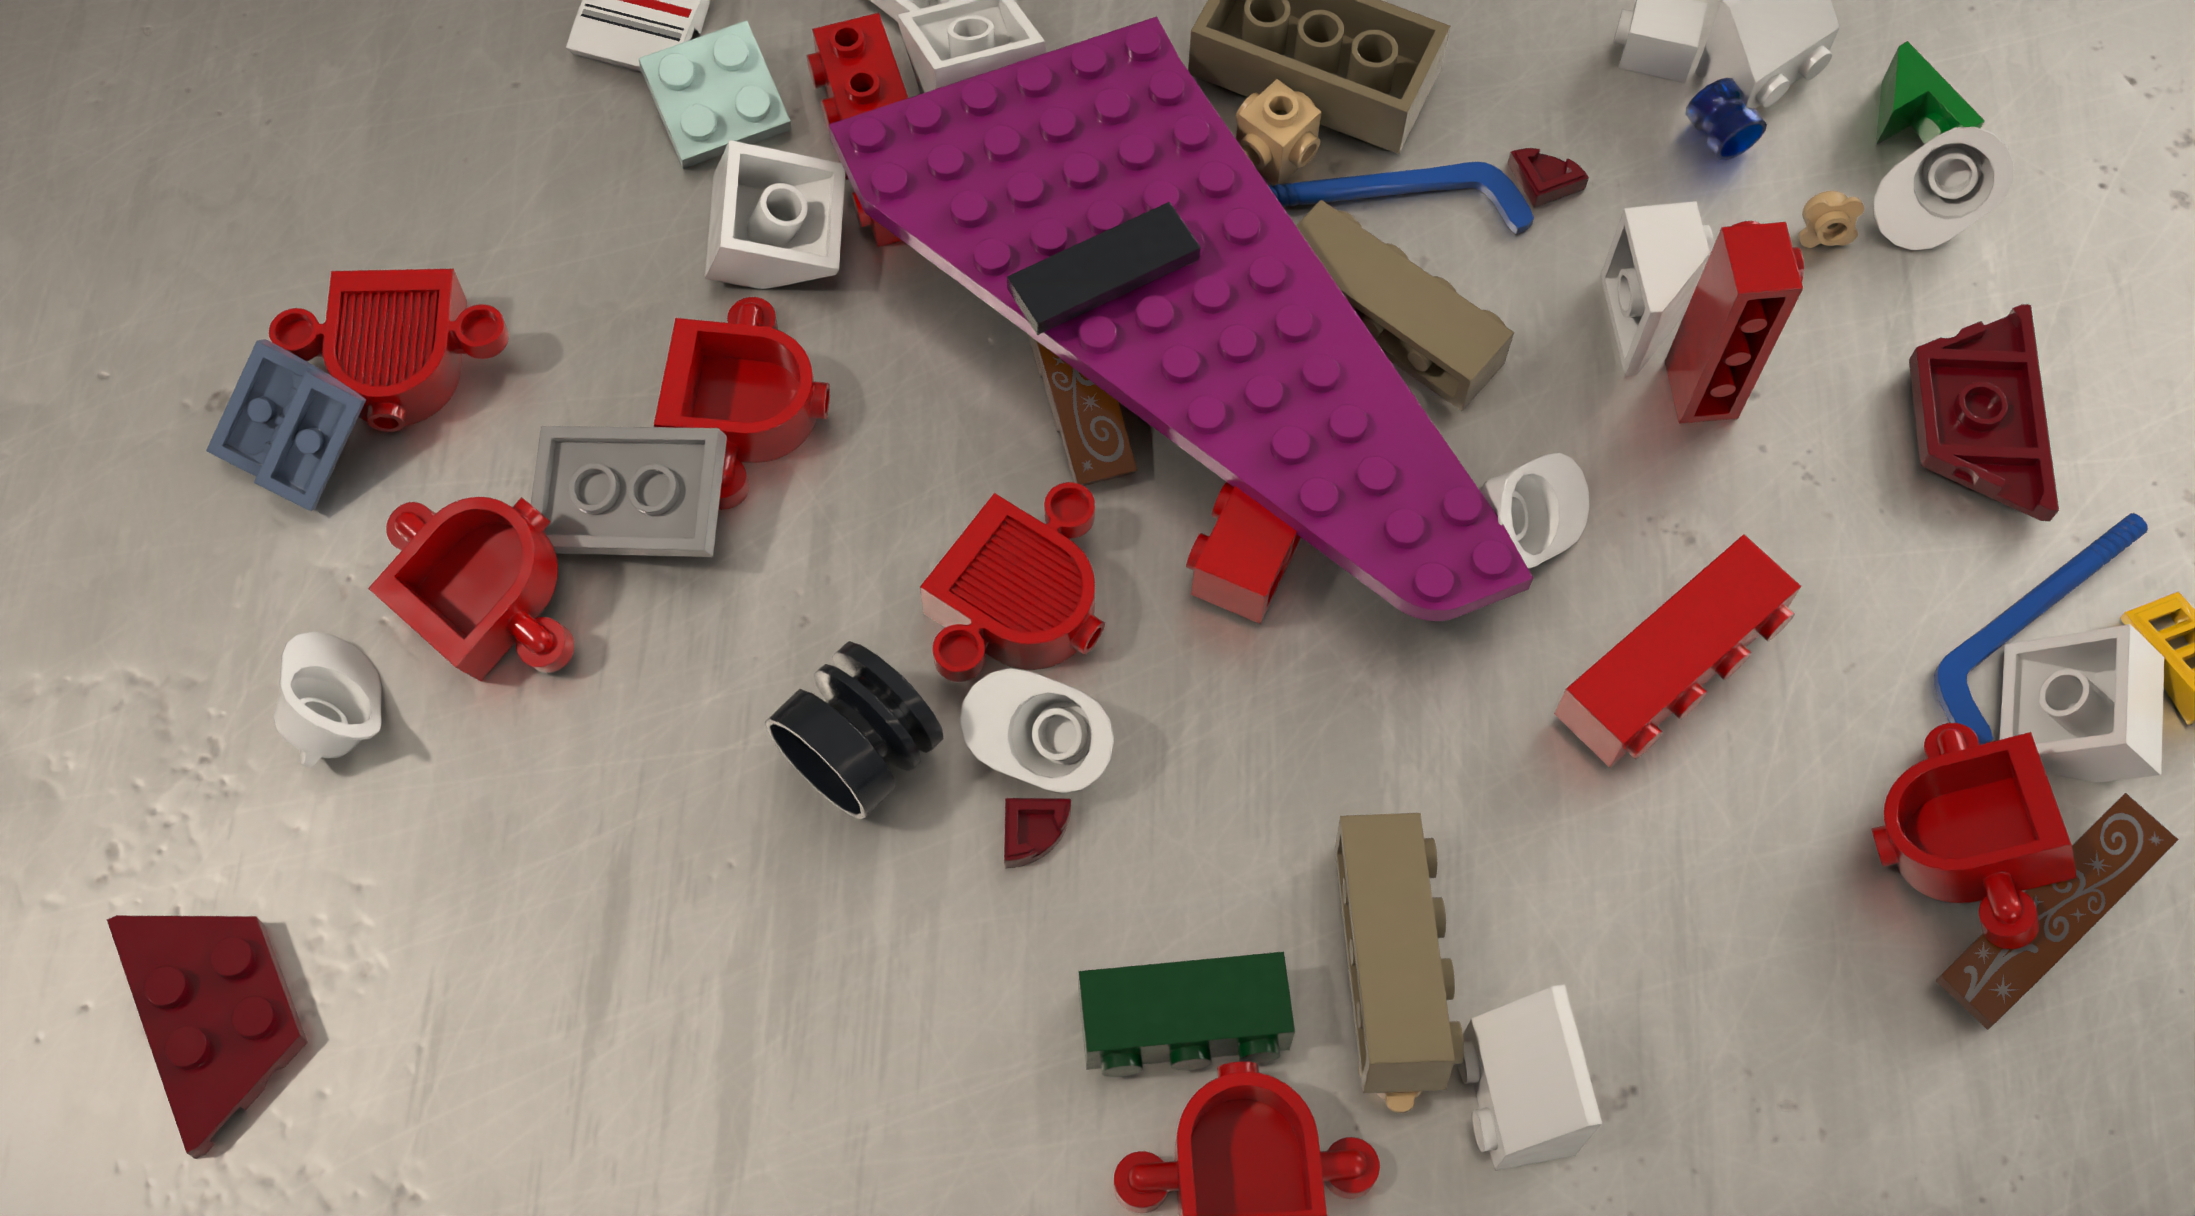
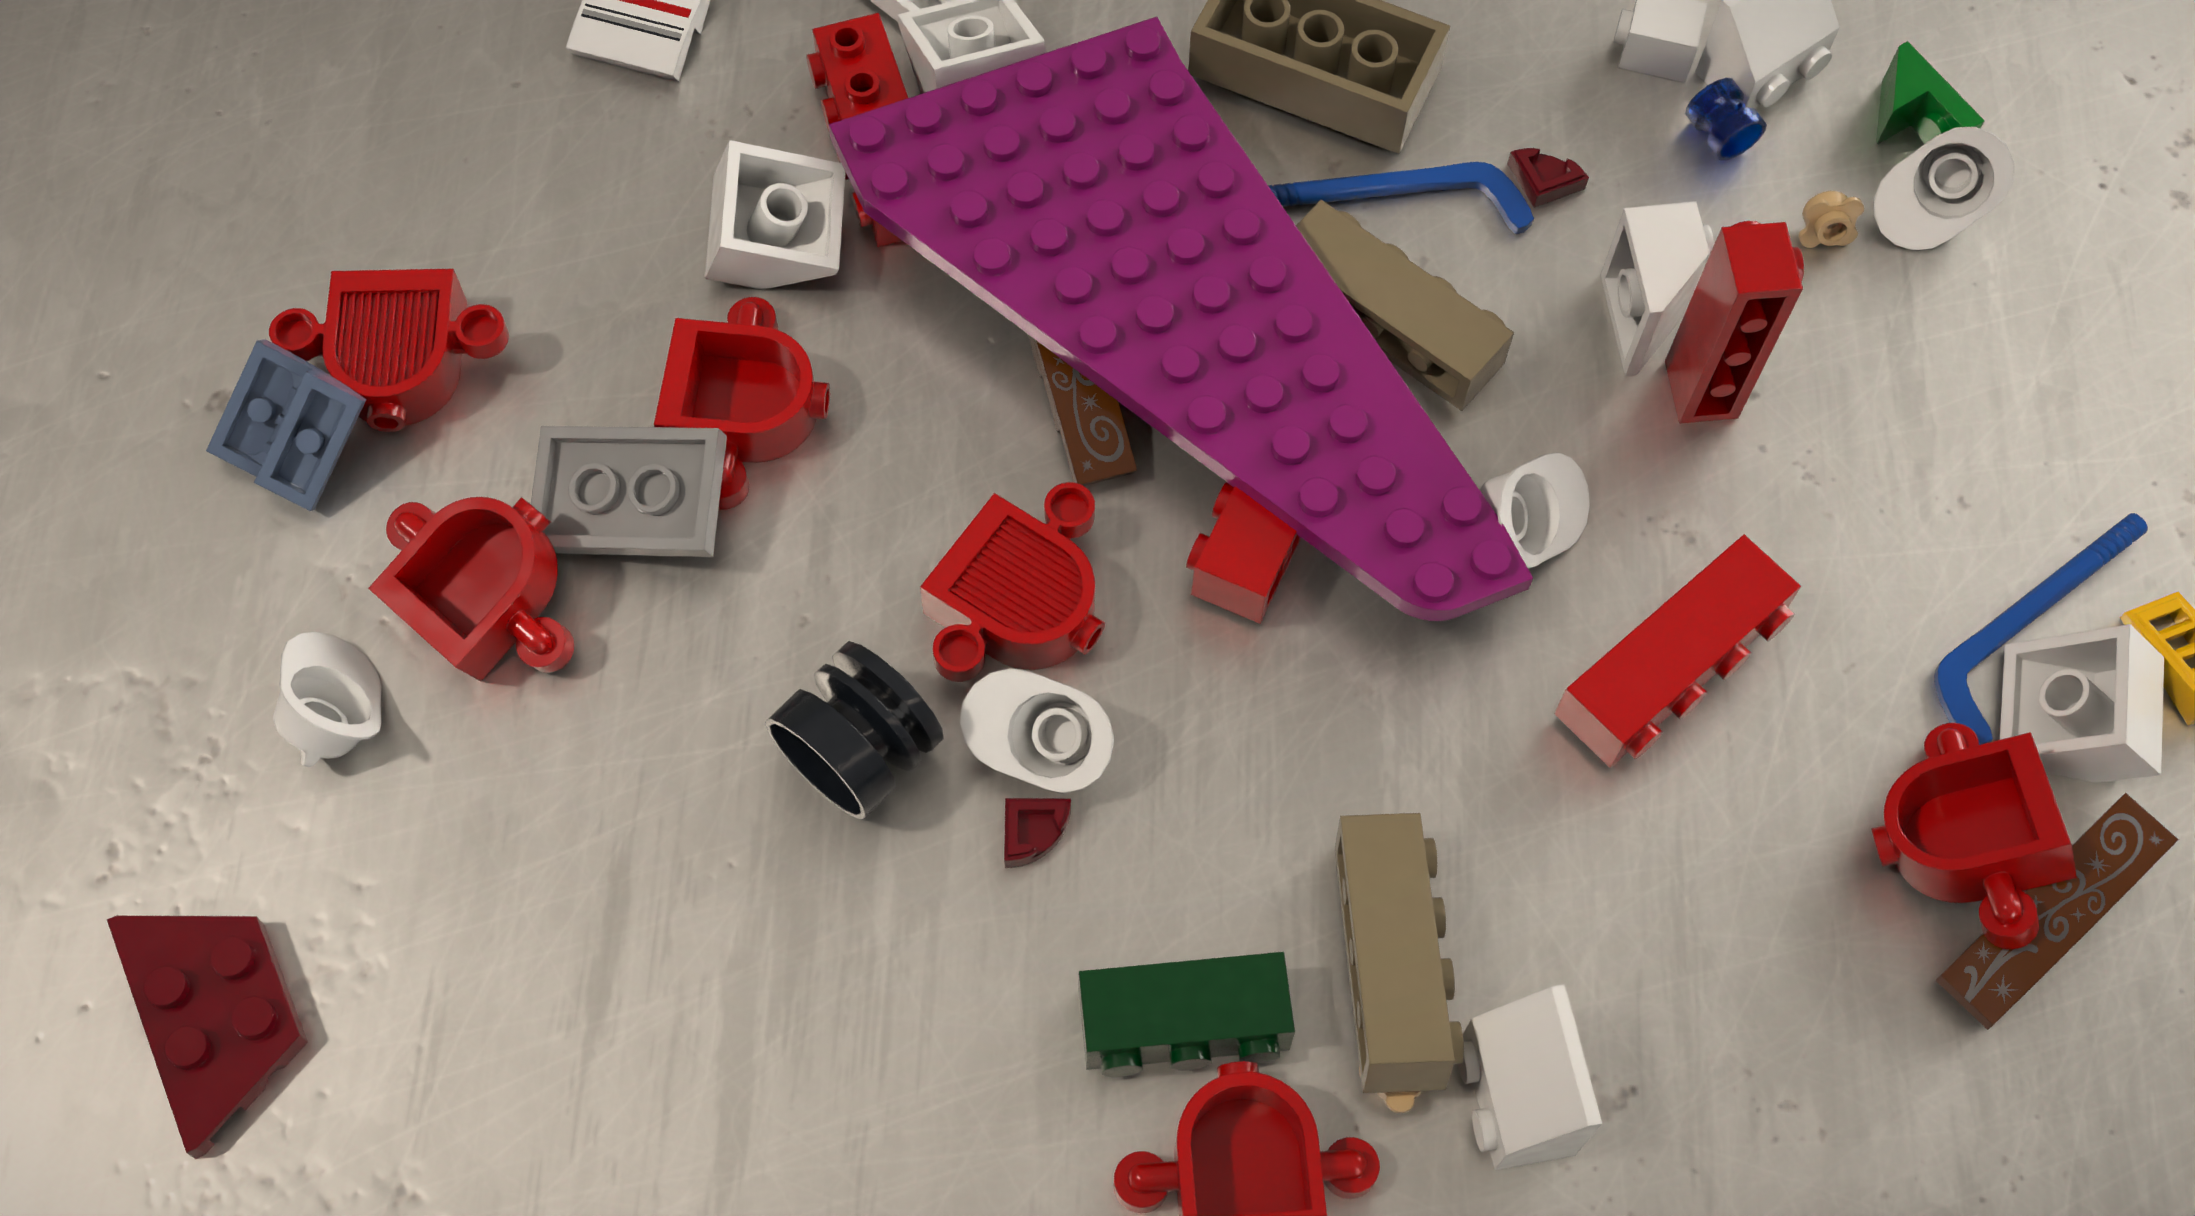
(714, 93): light aqua plate -> none
(1103, 268): black tile -> none
(1278, 131): tan brick -> none
(1986, 413): dark red wing -> none

